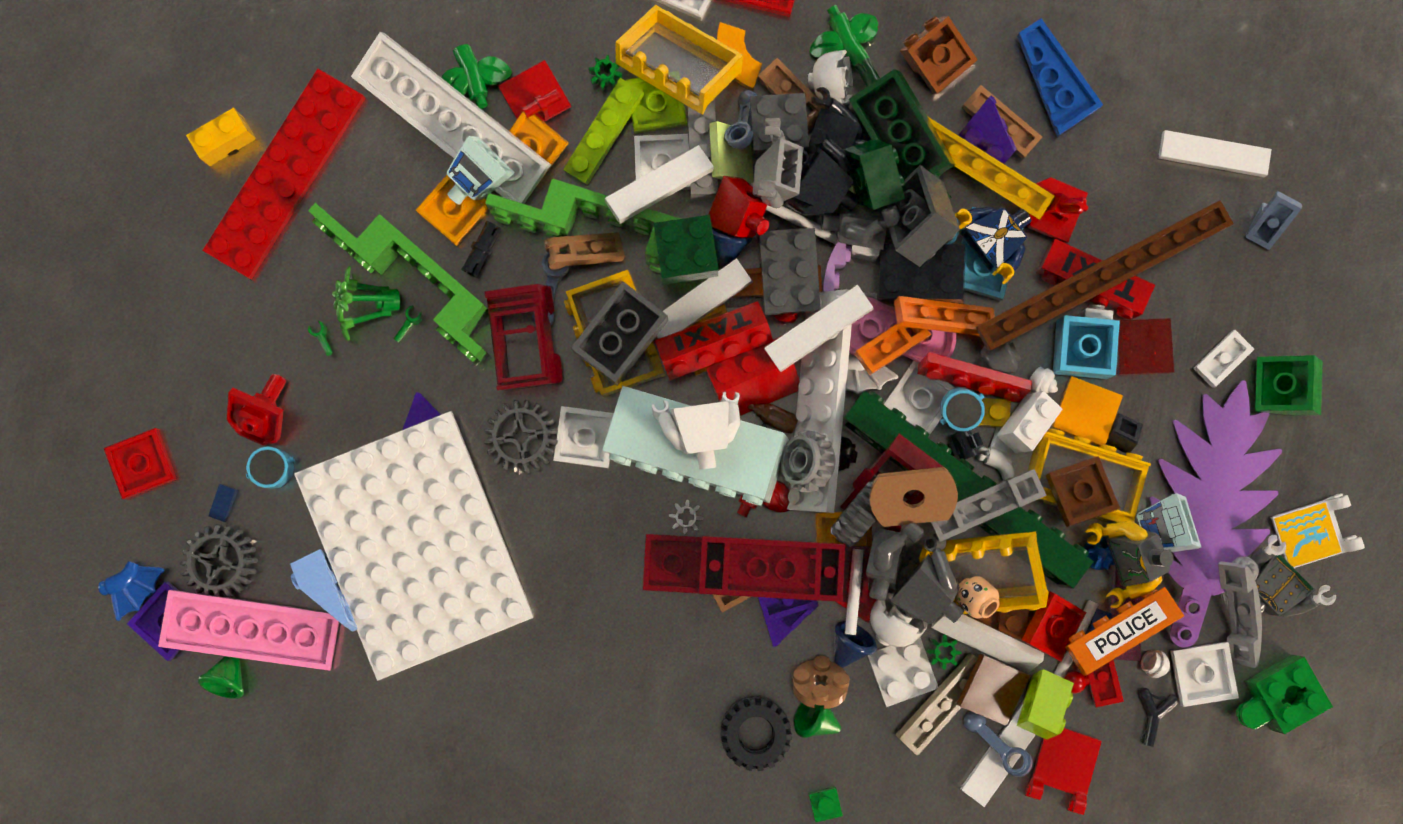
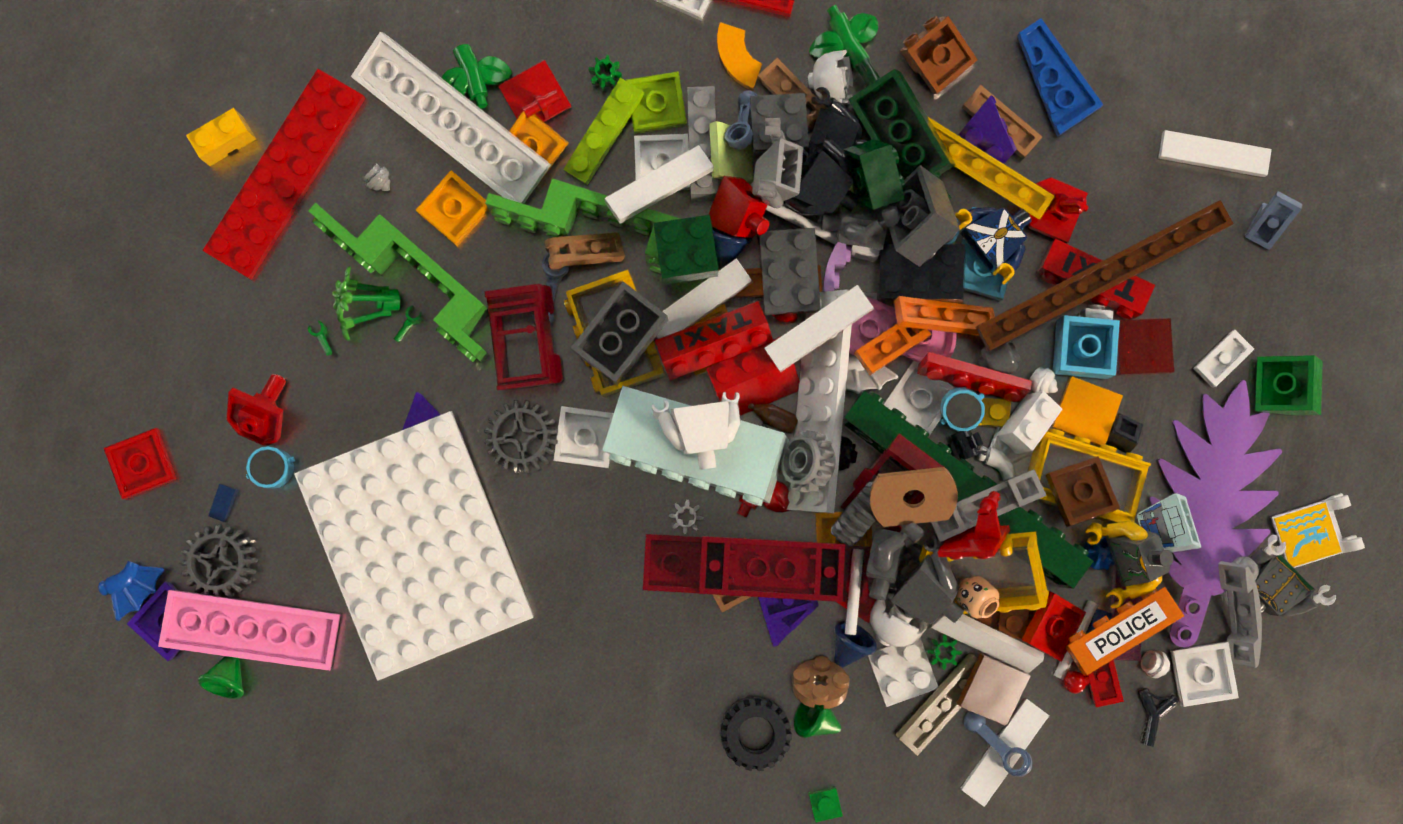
(317, 580): light blue slope -> none
(377, 178): none -> light grey plate
(476, 171): light aqua torso -> none
(481, 249): black pin -> none
(678, 58): window -> none
(981, 540): none -> red plate
(1045, 704): lime brick -> none
(1066, 765): red flag -> none
(1283, 696): green brick -> none

